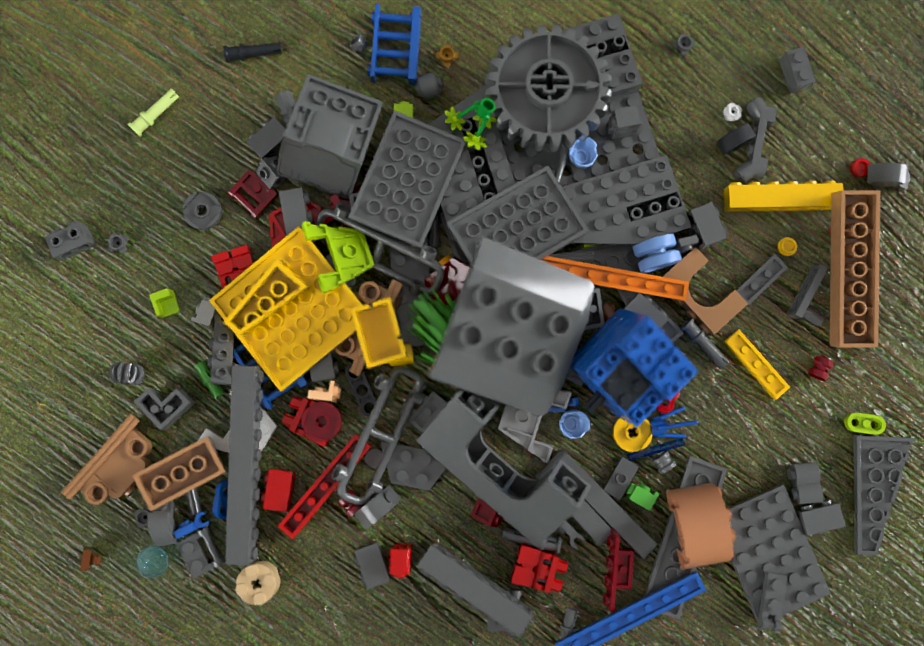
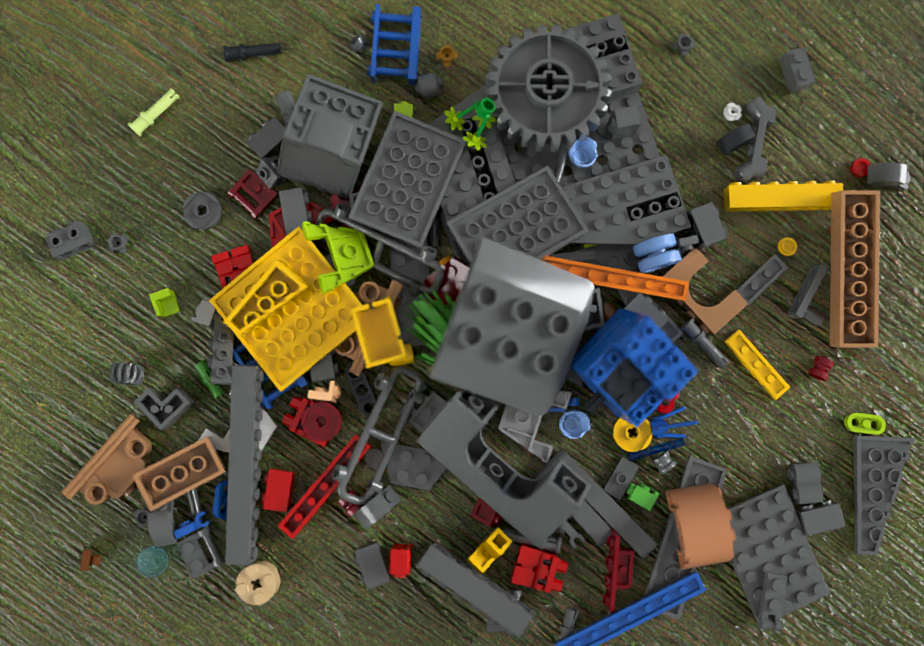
(489, 550): none -> yellow brick

